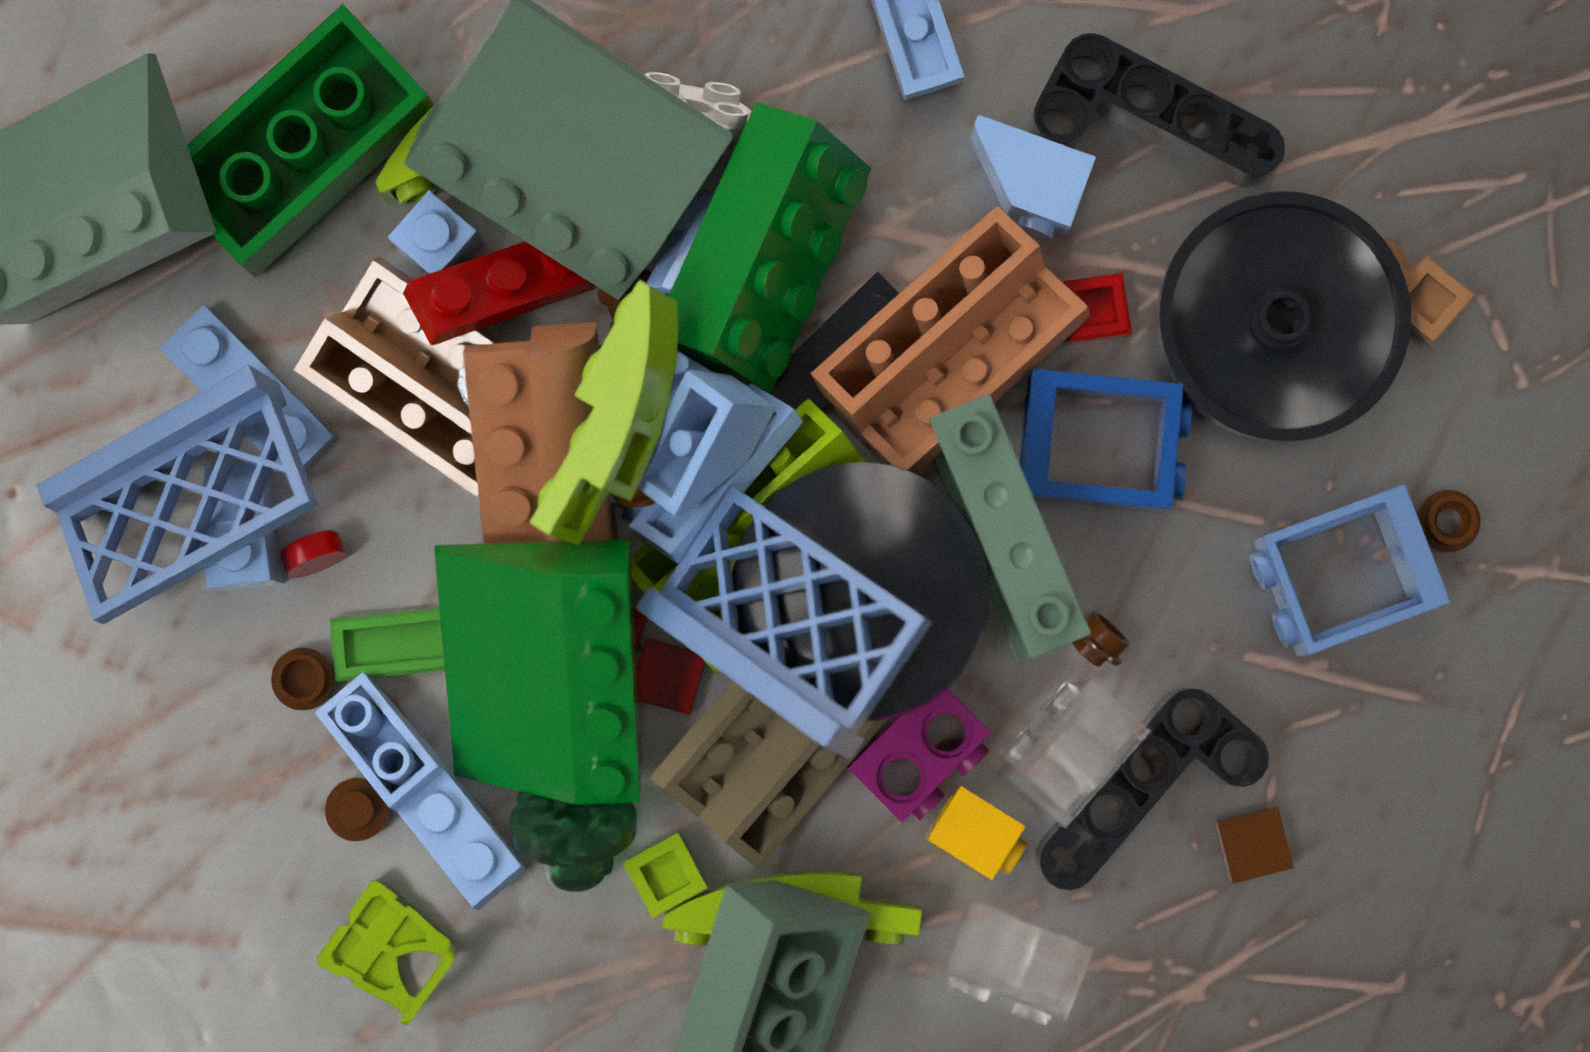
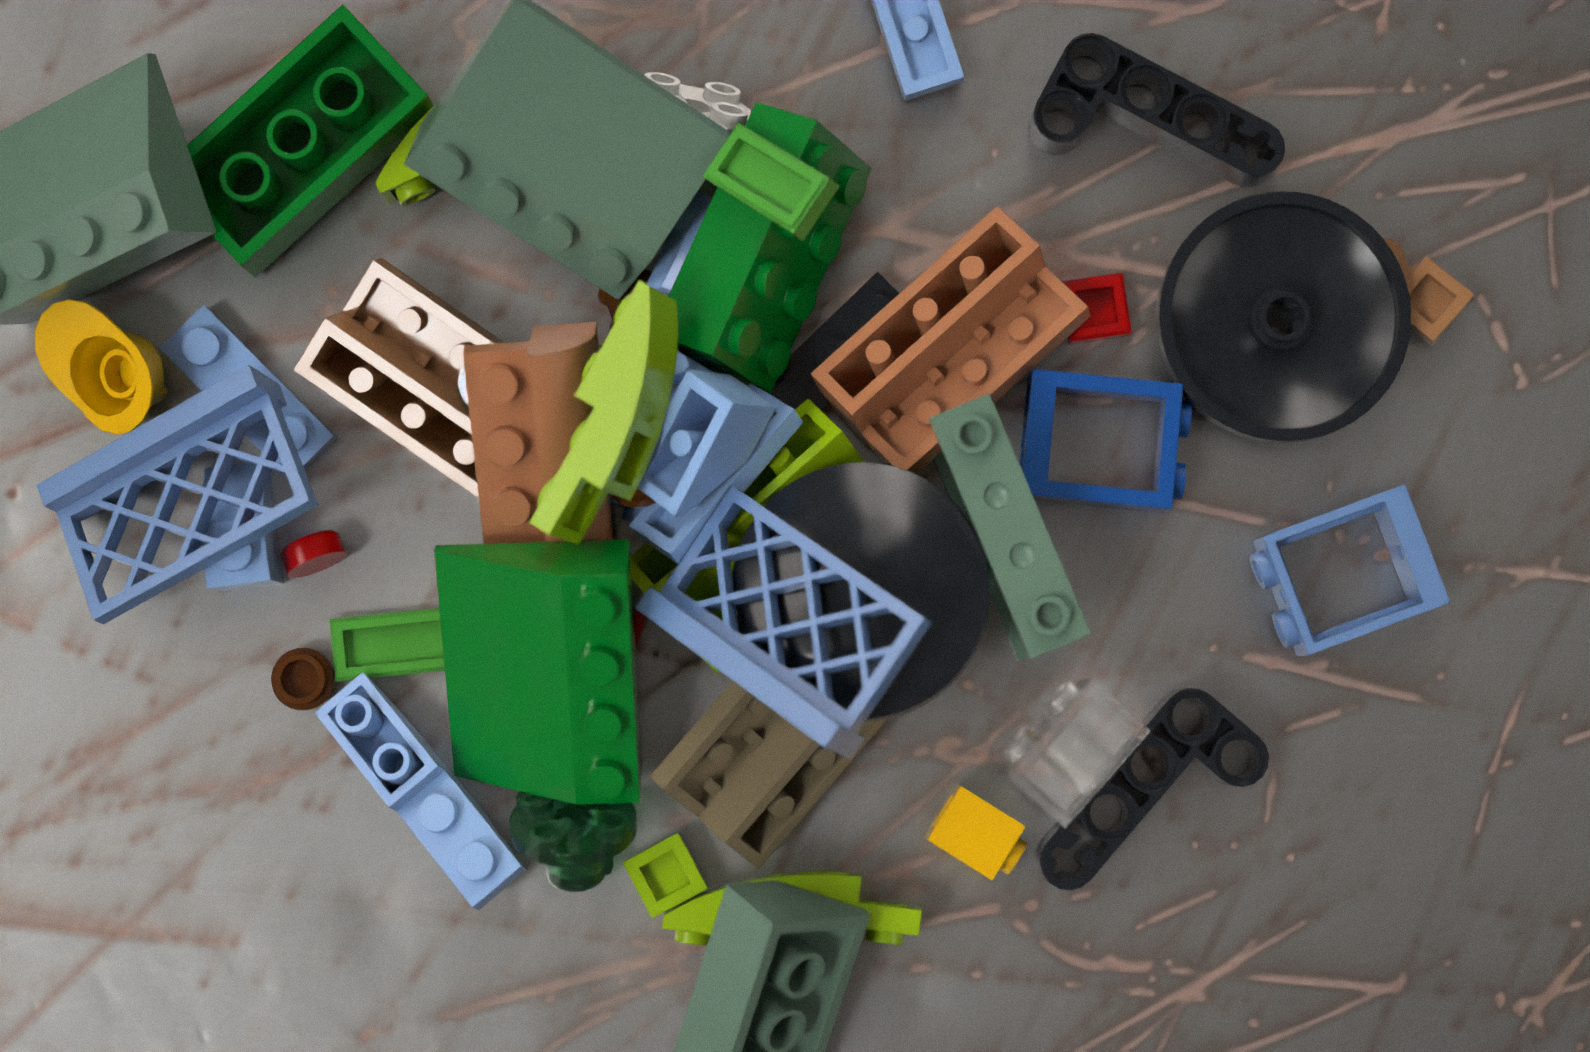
(99, 366): none -> yellow piece
(355, 810): reddish brown plate -> none
(373, 940): lime piece -> none
(435, 236): light blue brick -> none
(489, 291): red plate -> none
(669, 676): red tile -> none
(771, 181): none -> bright green tile
(909, 739): magenta brick -> none
(1017, 962): clear brick -> none
(1032, 176): light blue slope -> none
(1103, 643): reddish brown plate -> none
(1253, 844): reddish brown tile -> none
(1466, 516): reddish brown plate -> none

